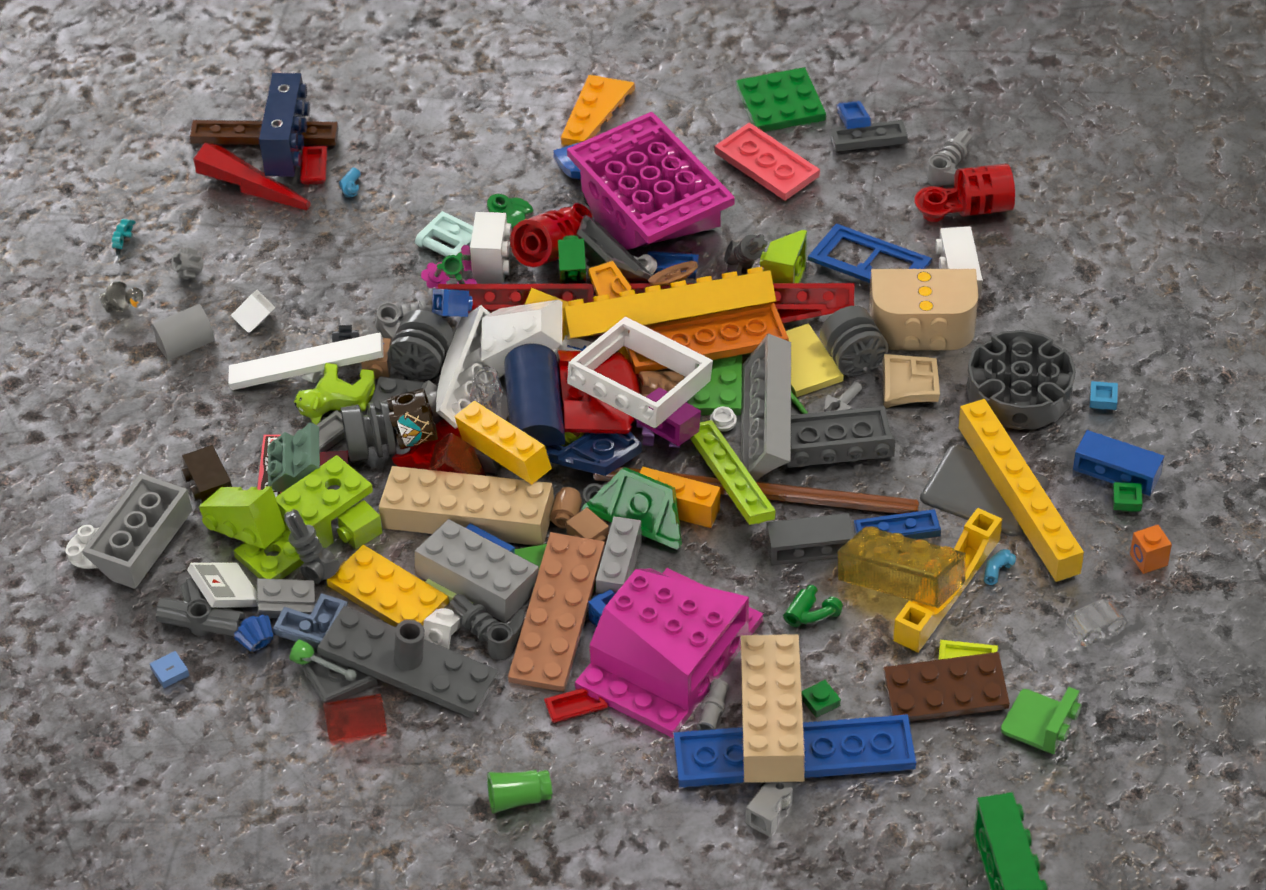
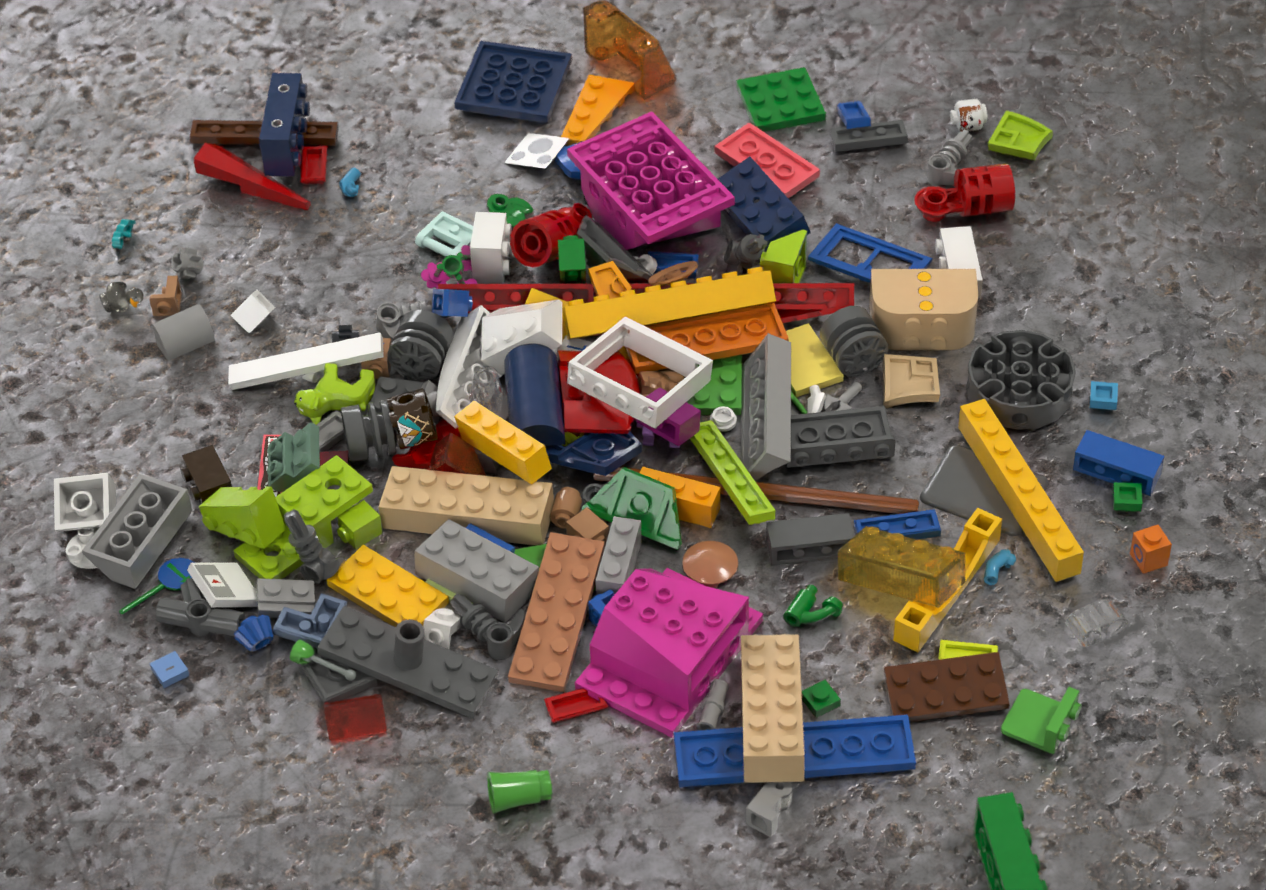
(83, 501): none -> white slope
(169, 301): none -> medium nougat bracket
(170, 575): none -> blue piece
(513, 81): none -> dark blue plate
(536, 150): none -> white sticker
(613, 33): none -> clear orange windscreen
(710, 563): none -> nougat dish
(773, 214): none -> dark blue piece
(816, 400): none -> white bar
(969, 115): none -> white head
(1019, 136): none -> lime plate

